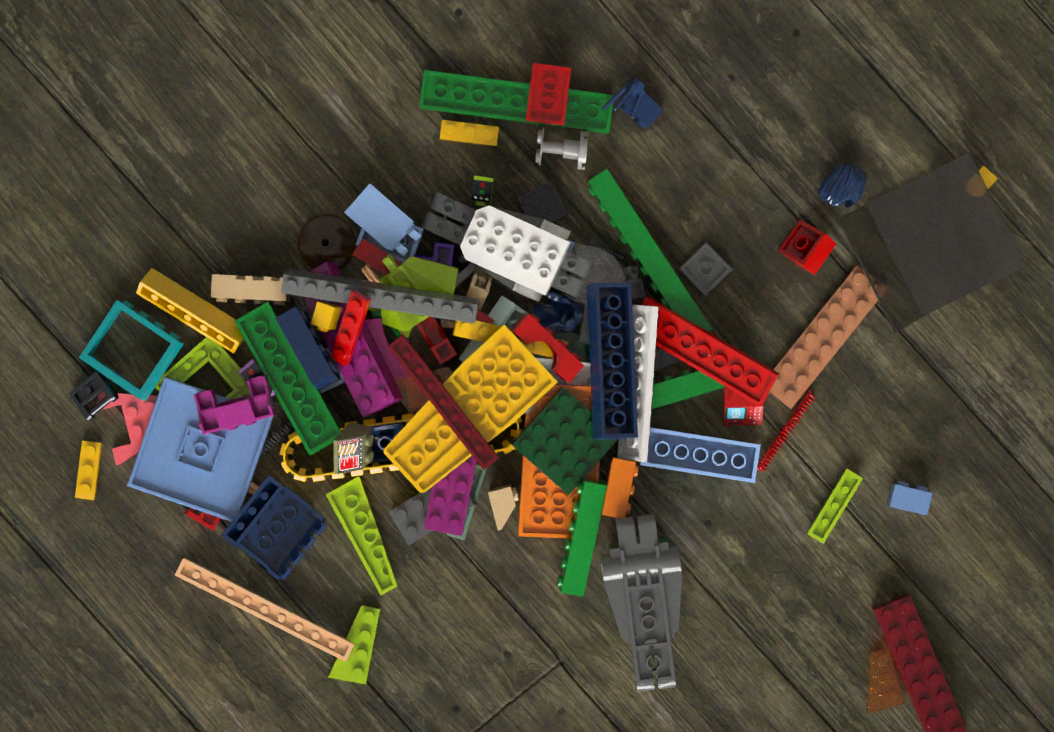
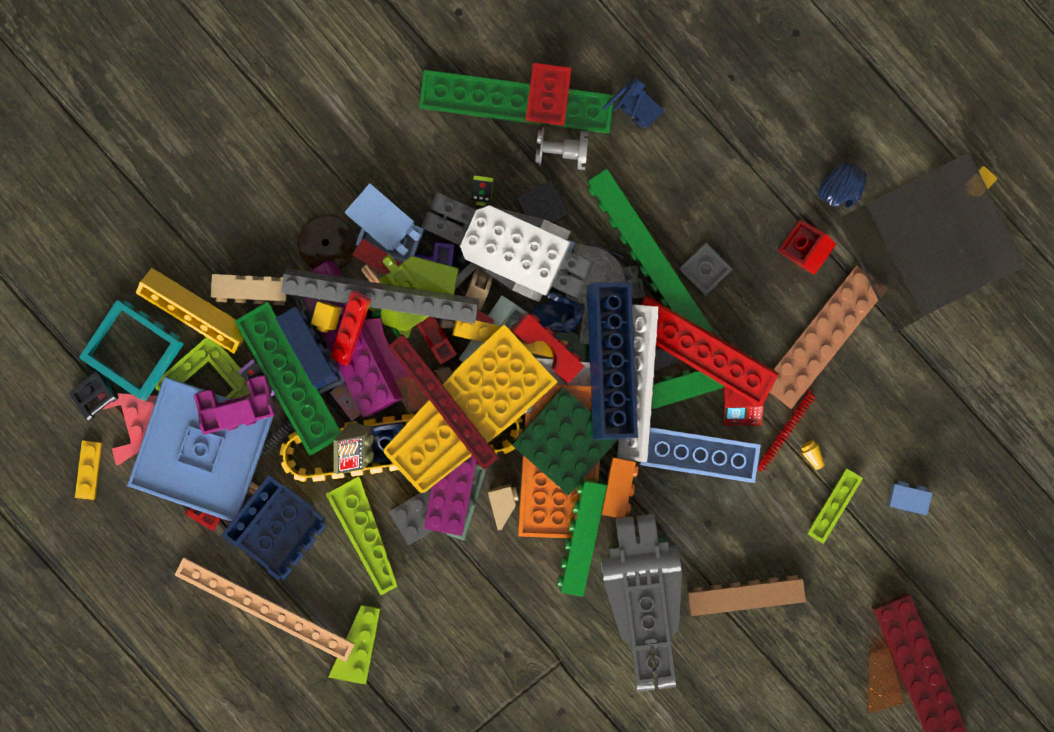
(346, 401): none -> bright pink sticker
(469, 133): yellow plate -> none
(746, 596): none -> medium nougat brick
(813, 454): none -> yellow cone

